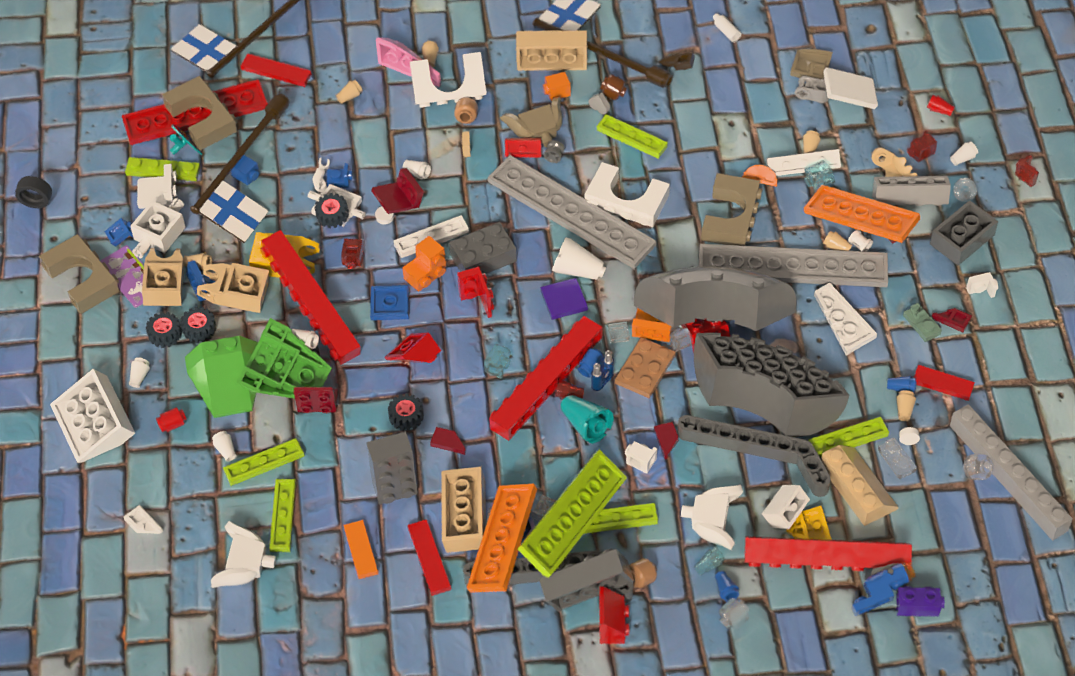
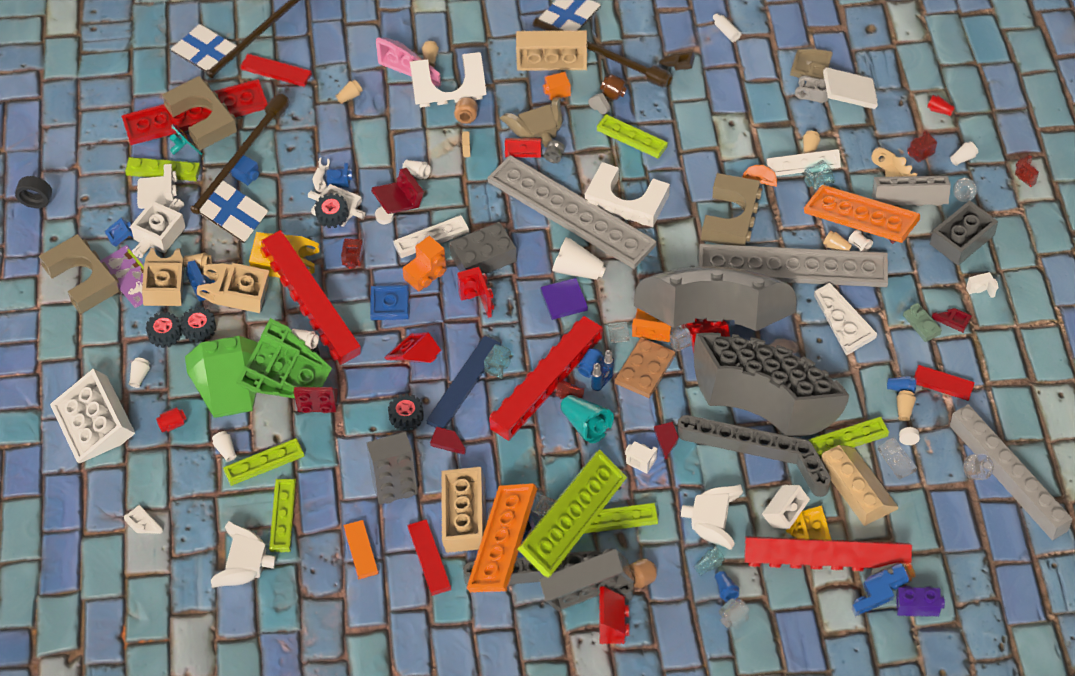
(461, 385): none -> dark blue tile

